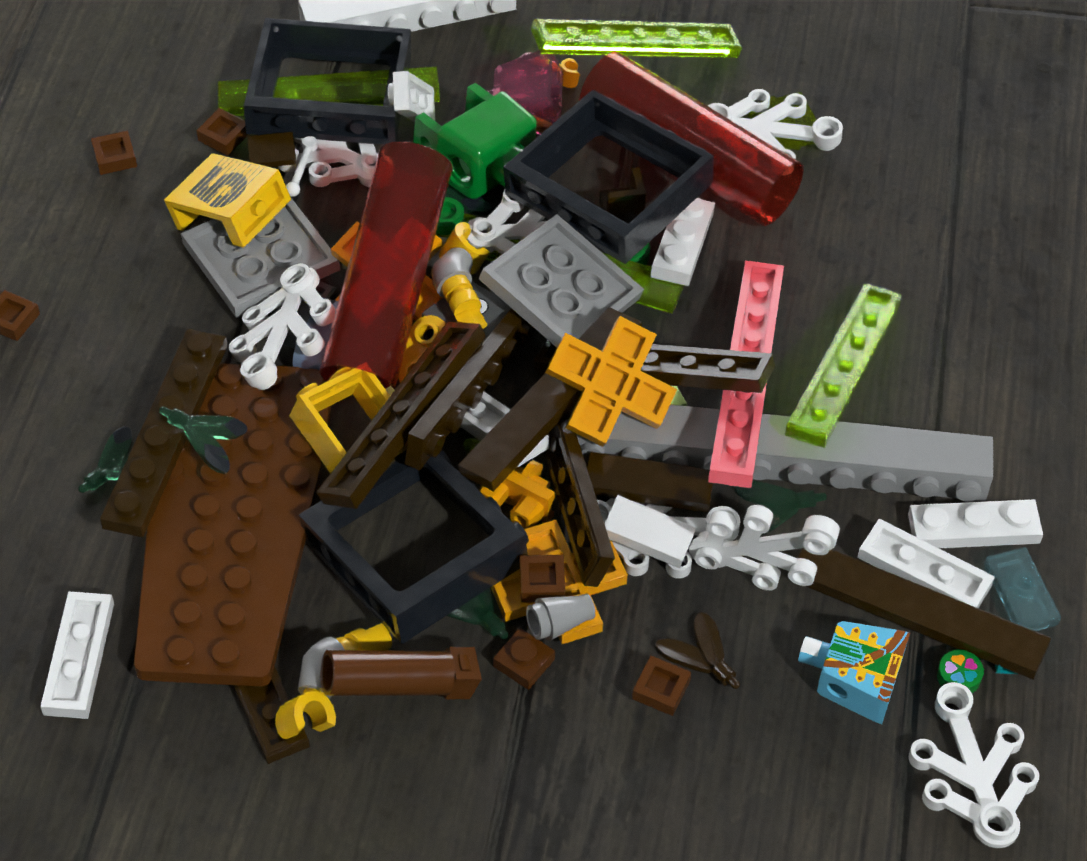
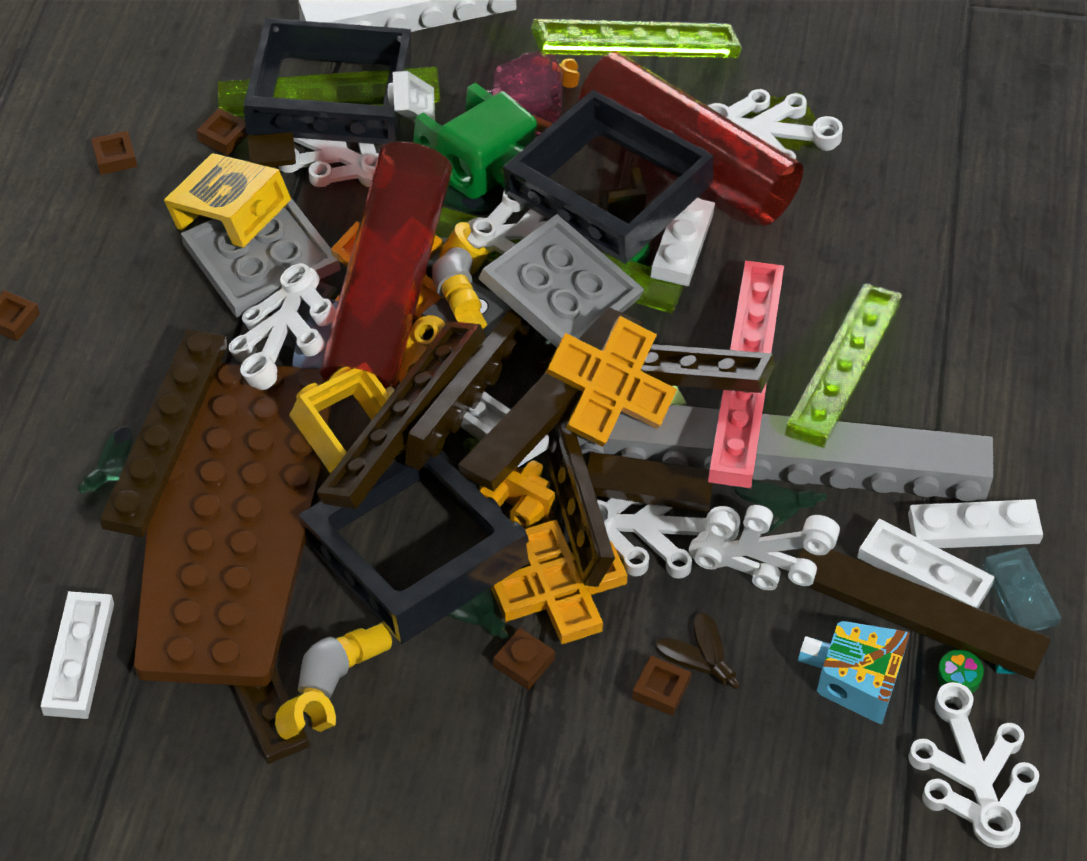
(203, 432): clear green piece -> none
(309, 145): white hinge -> none
(393, 673): reddish brown piece -> none
(451, 215): green tile -> none
(541, 577): reddish brown plate -> none
(557, 615): light grey cone -> none
(649, 531): white tile -> none

